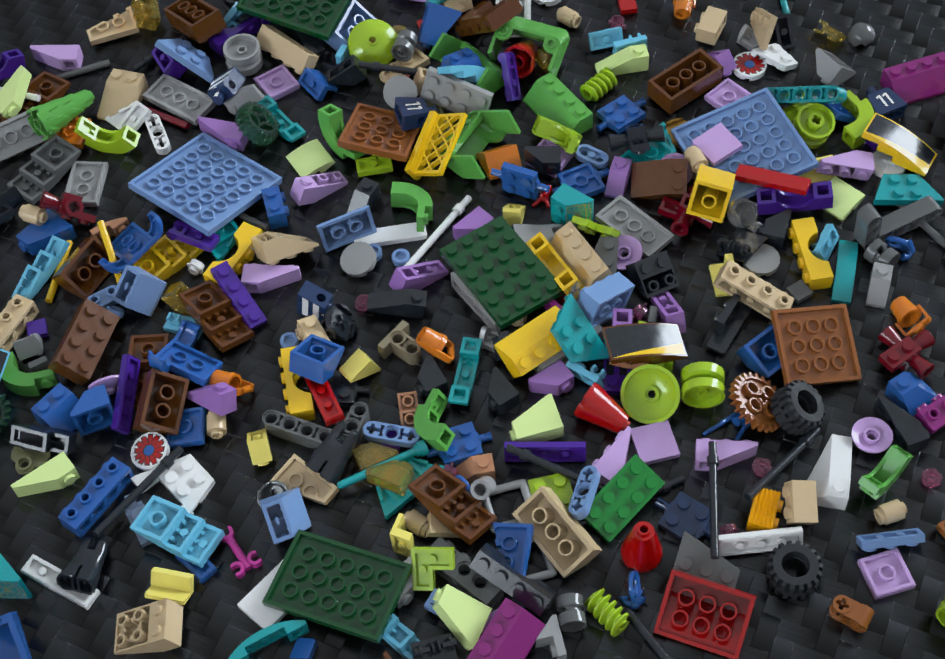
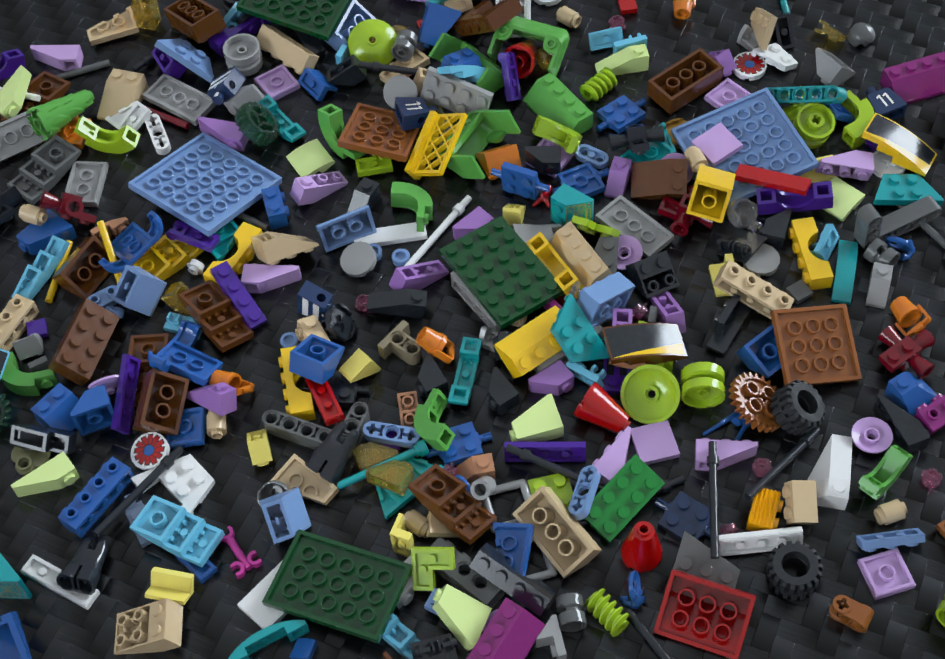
(710, 25): tan brick -> none

